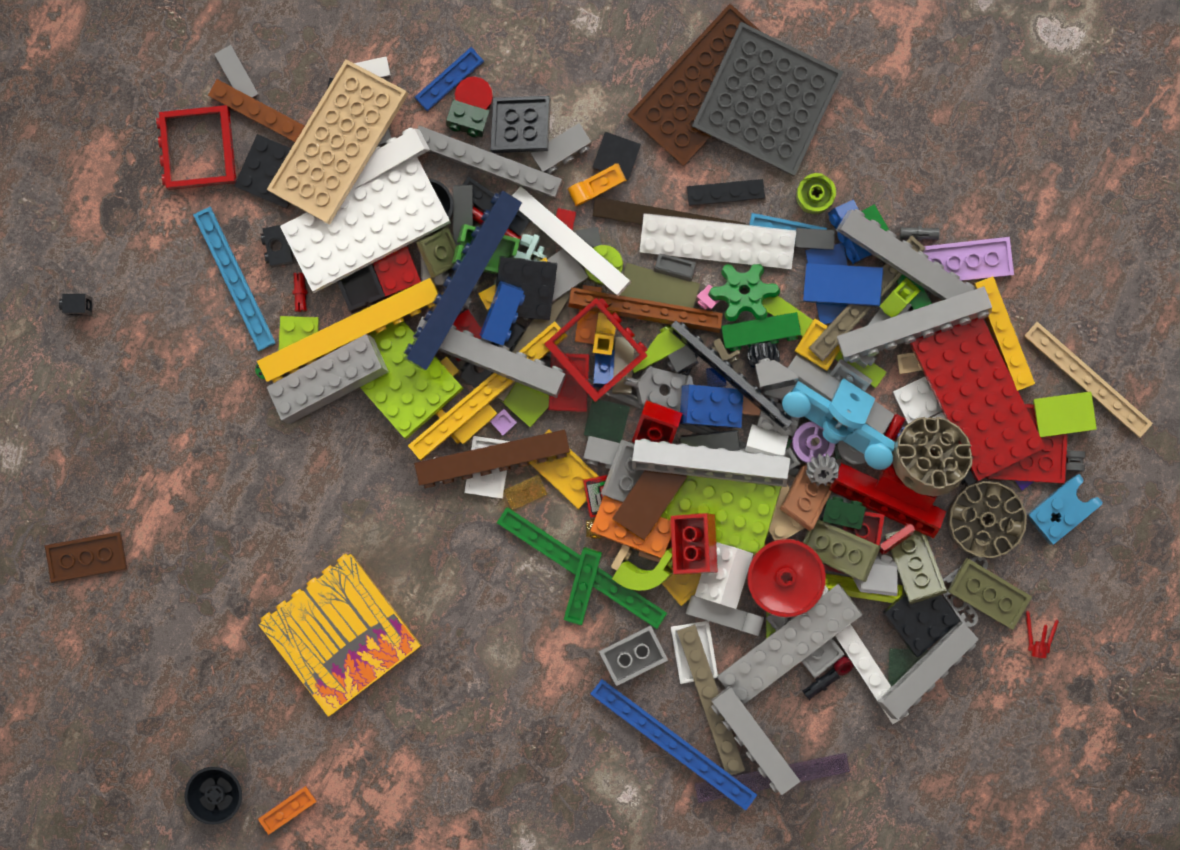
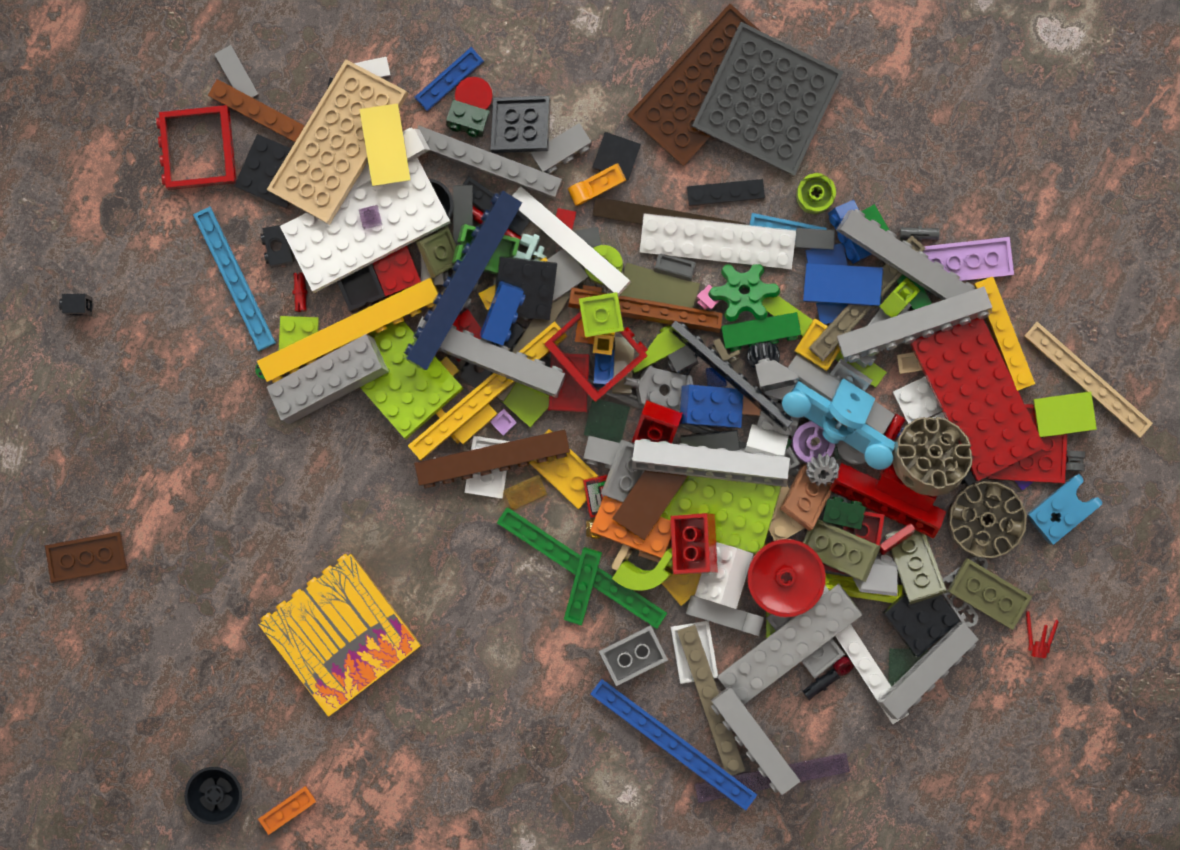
(370, 217): none -> clear purple plate
(384, 144): none -> light yellow tile
(601, 314): none -> lime plate

